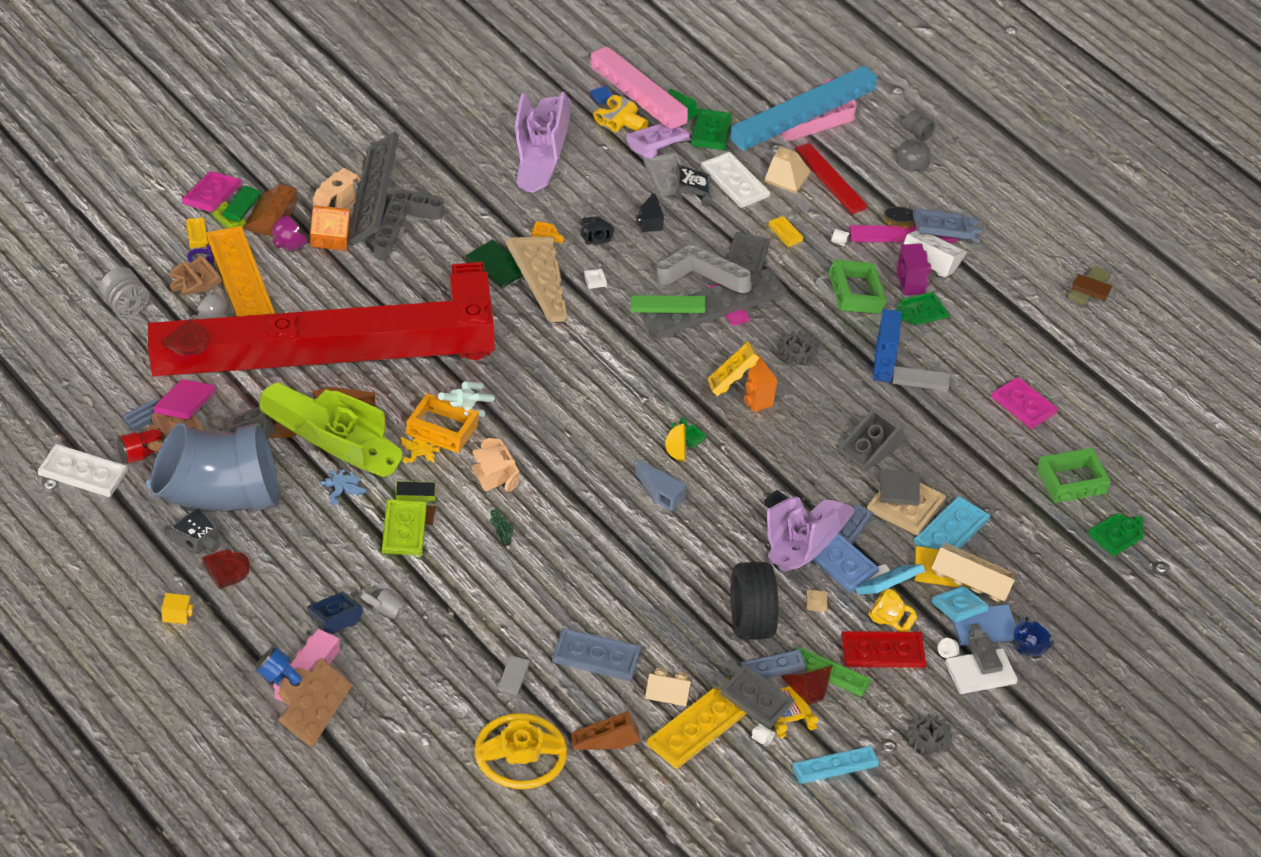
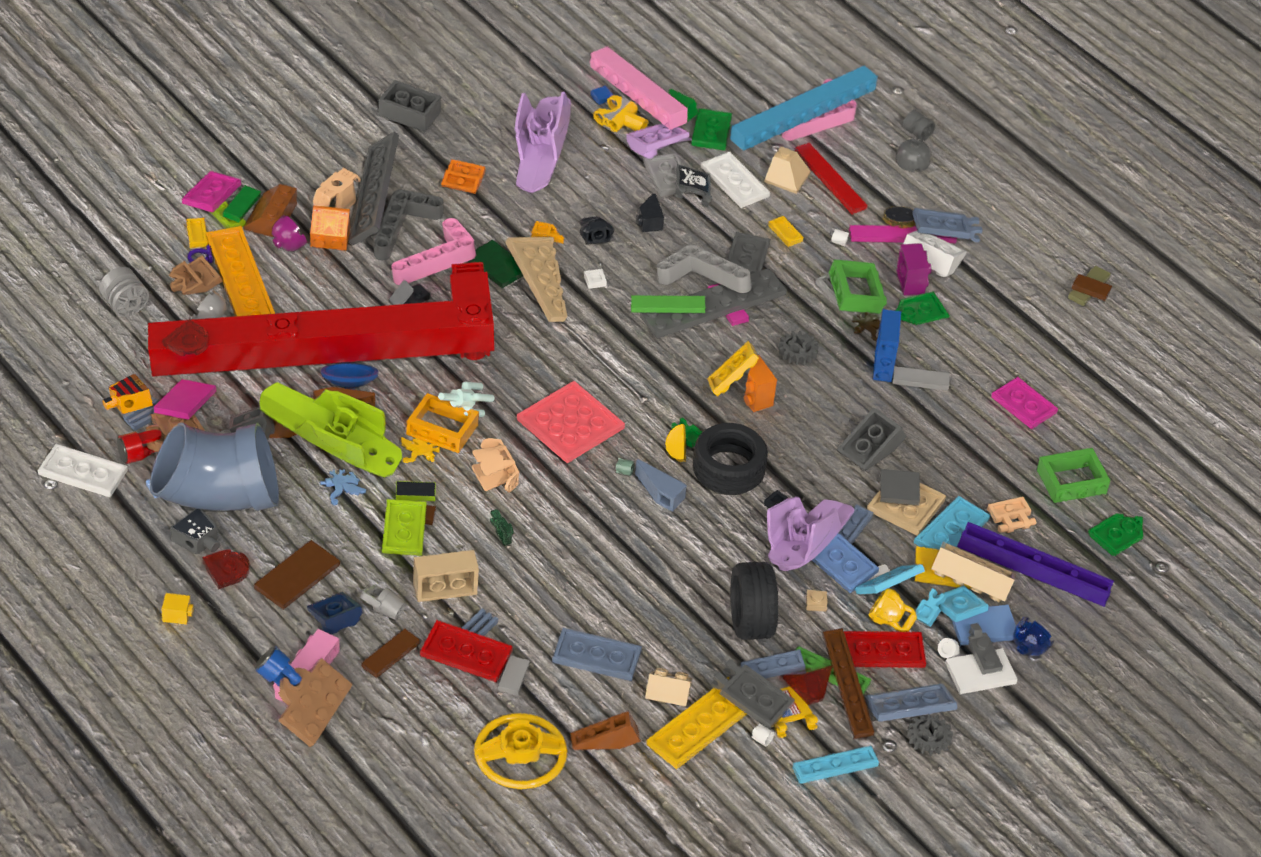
(128, 395): none -> torso
(297, 574): none -> reddish brown tile
(349, 374): none -> blue dish
(390, 653): none -> reddish brown tile
(409, 105): none -> dark grey brick
(409, 294): none -> slope
(445, 575): none -> tan brick
(457, 250): none -> bright pink beam
(463, 176): none -> orange slope
(466, 651): none -> red plate
(485, 617): none -> sand blue tile
(570, 421): none -> coral plate
(625, 466): none -> sand green hose
(734, 439): none -> black tyre
(848, 683): none -> reddish brown tile
(867, 323): none -> dark brown piece
(910, 702): none -> sand blue tile
(929, 610): none -> medium azure plate
(1008, 510): none -> light nougat plate
(1036, 564): none -> dark purple tile

